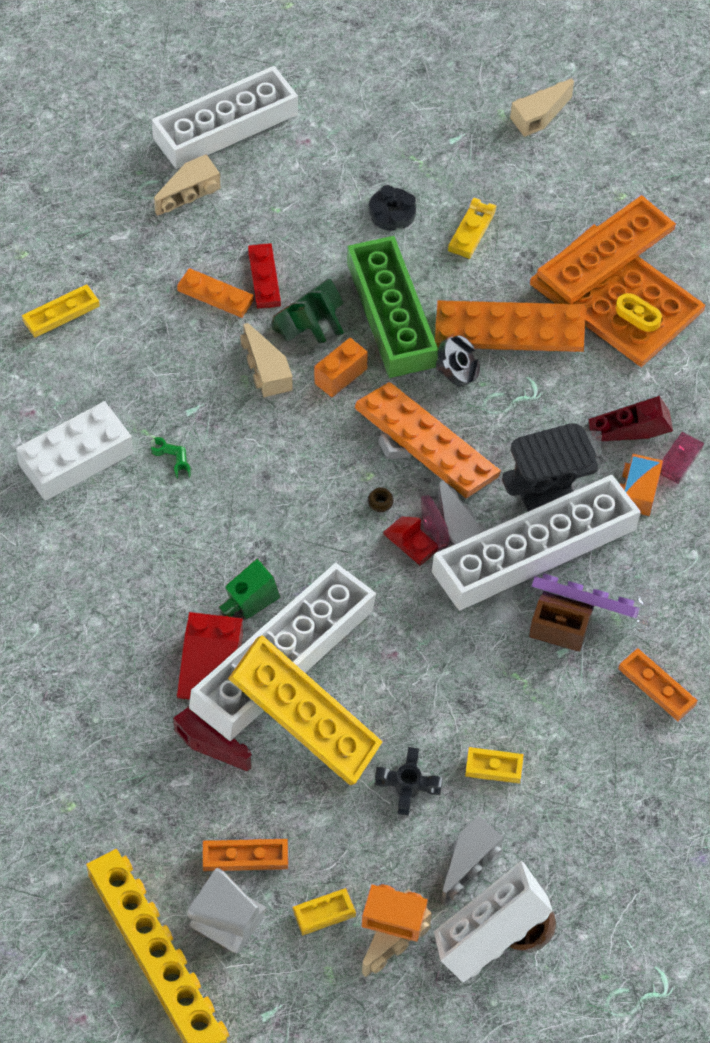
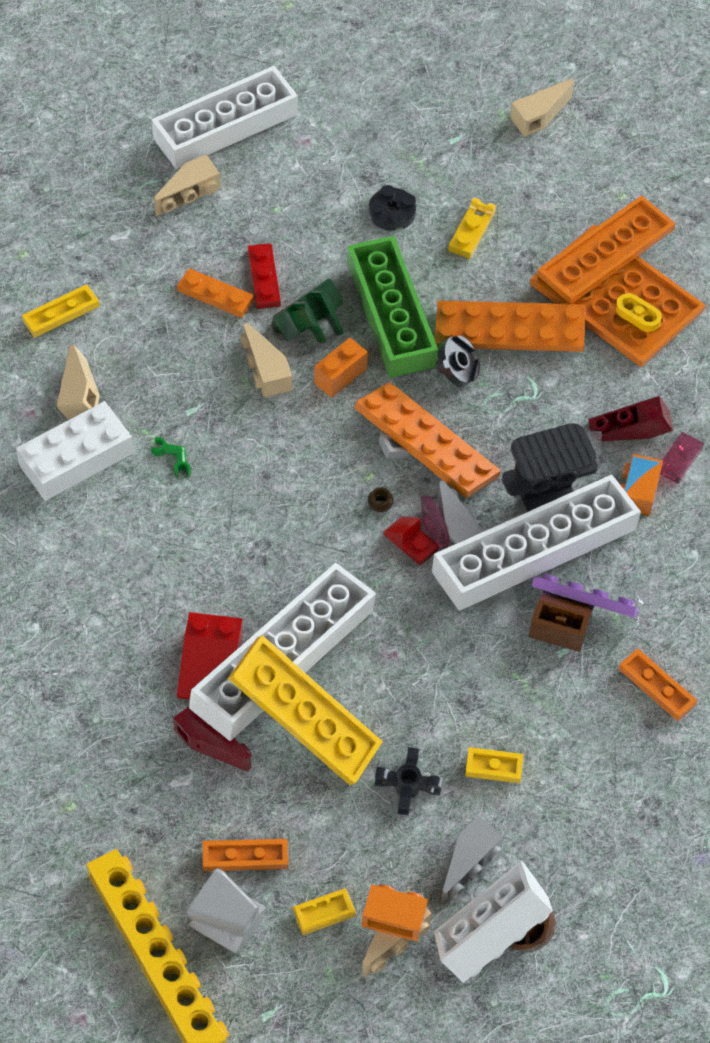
(78, 386): none -> tan slope
(250, 591): green torso -> none

